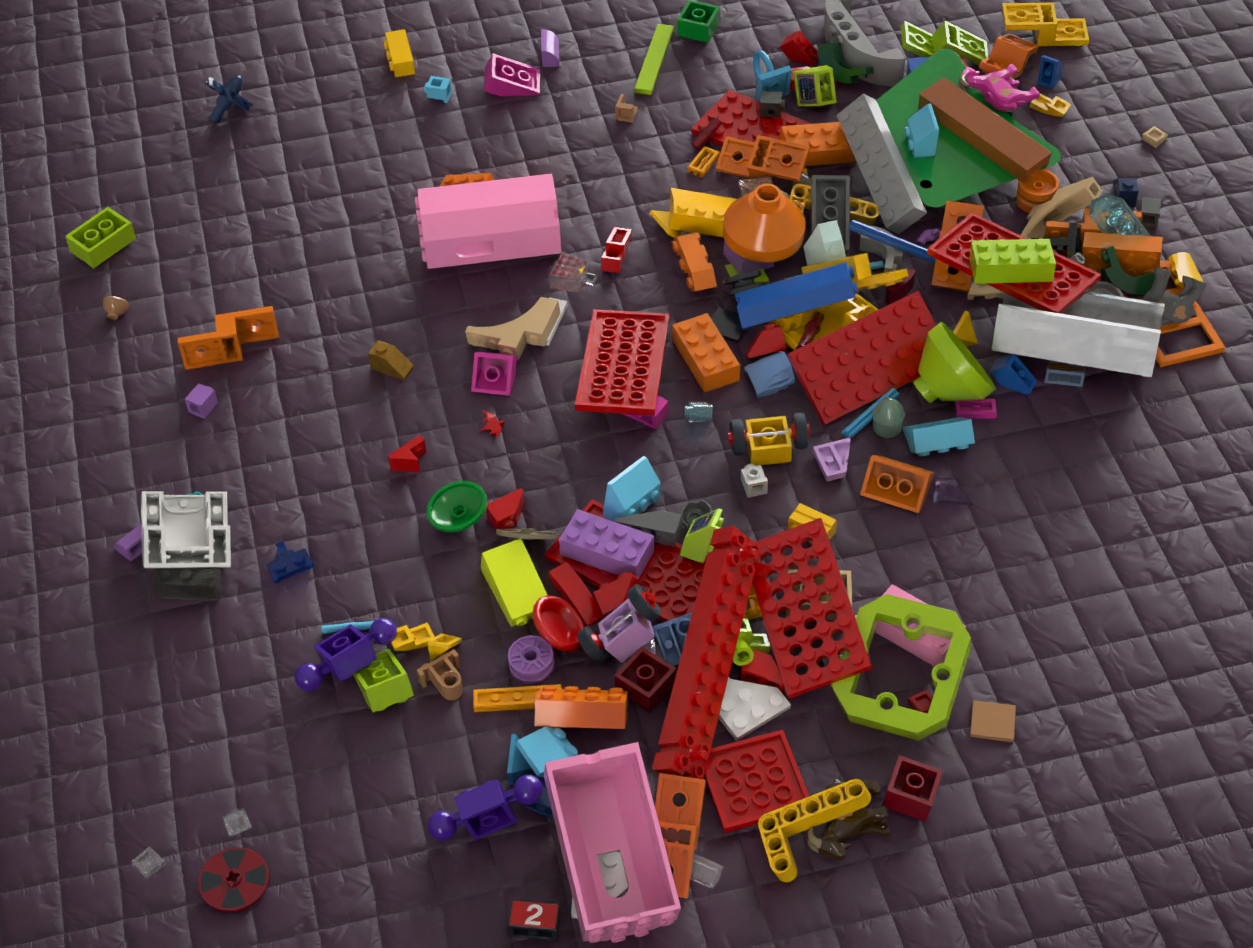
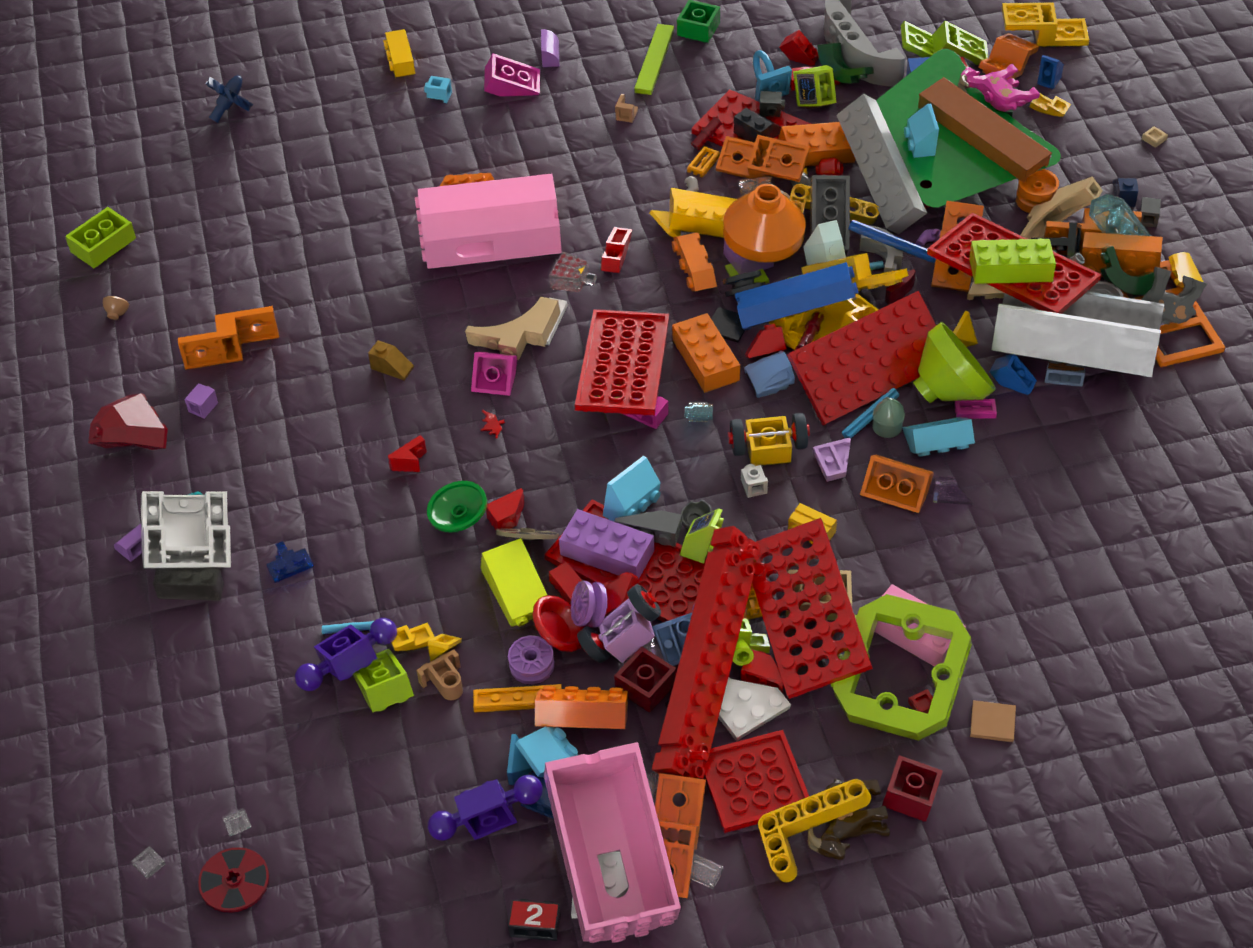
(128, 423): none -> dark red brick
(588, 604): none -> medium lavender wheel
(692, 184): none -> light grey arm
(750, 124): none -> black slope
(829, 166): none -> red head

